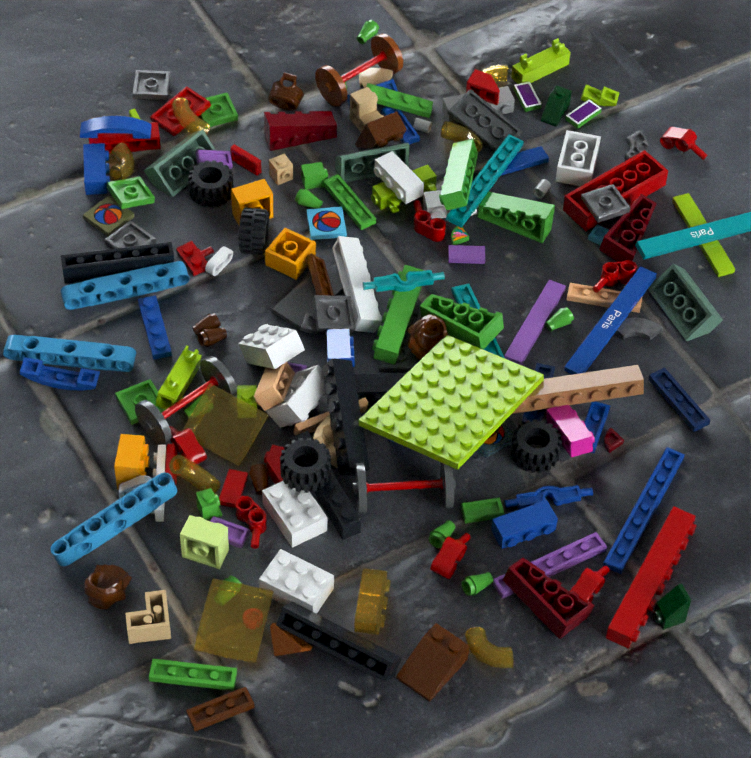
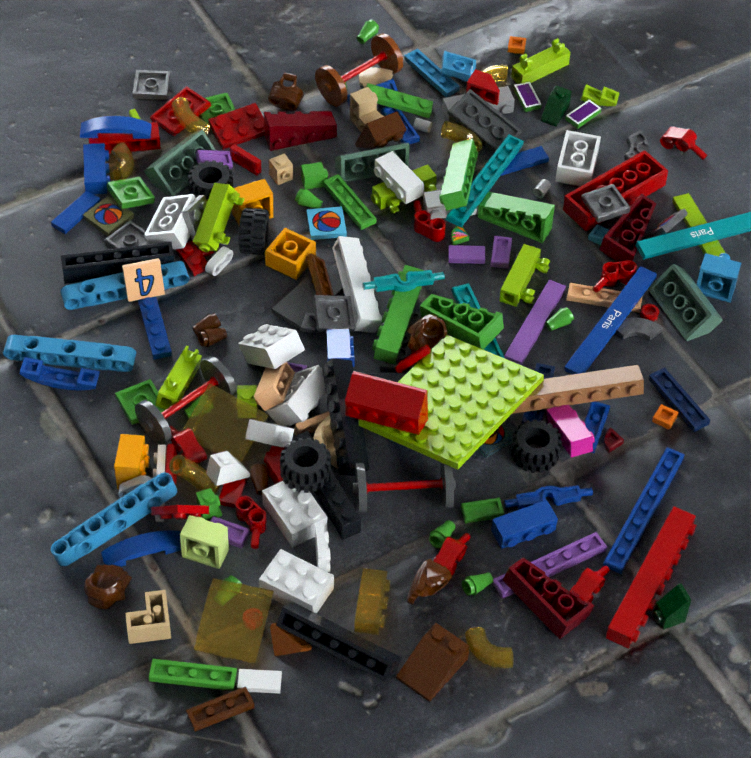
(74, 213): none -> blue tile
(141, 546): none -> blue slope
(143, 279): none -> light nougat tile
(169, 223): none -> white brick
(179, 512): none -> red plate
(193, 213): none -> flat silver plate
(215, 217): none -> lime brick
(225, 468): none -> white slope
(238, 126): none -> red plate
(260, 680): none -> white tile
(269, 433): none -> white slope
(321, 547): none -> white plate
(387, 403): none -> red slope
(413, 358): none -> red tile
(428, 580): none -> reddish brown hair
(431, 73): none -> dark azure plate
(457, 66): none -> dark azure plate
(501, 252): none -> medium lavender tile
(516, 45): none -> orange plate
(520, 275): none -> lime brick
(649, 312): none -> red tile
(665, 417): none -> orange plate
(666, 224): none -> flat silver tile
(718, 276): none -> dark azure brick

